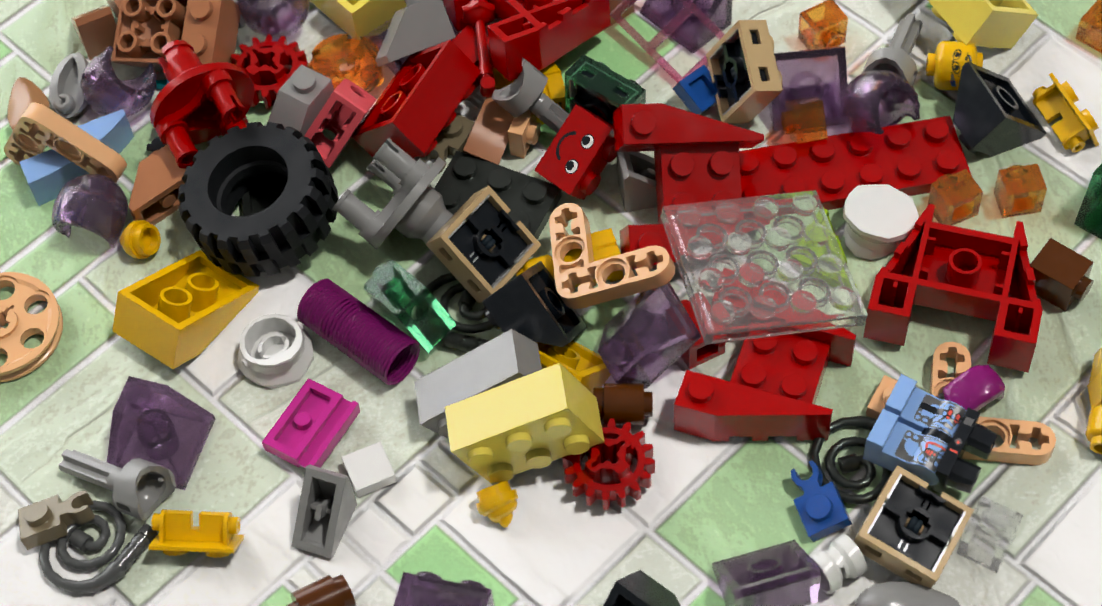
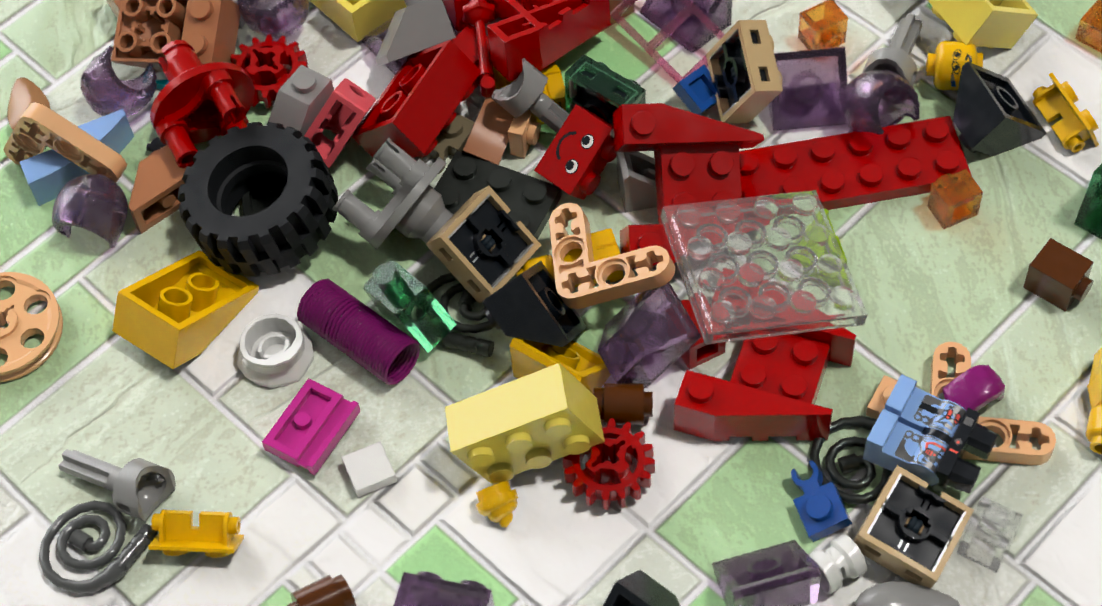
(50, 517): dark tan plate -> none
(65, 87): light grey arm -> none
(96, 30): nougat slope -> none
(140, 239): yellow plate -> none
(158, 427): clear purple slope -> none
(323, 511): light grey slope -> none
(339, 50): clear orange plate -> none
(475, 372): brick -> none
(804, 120): clear orange plate -> none
(877, 220): white hat -> none
(963, 275): red wedge -> none
(1020, 190): clear orange plate -> none

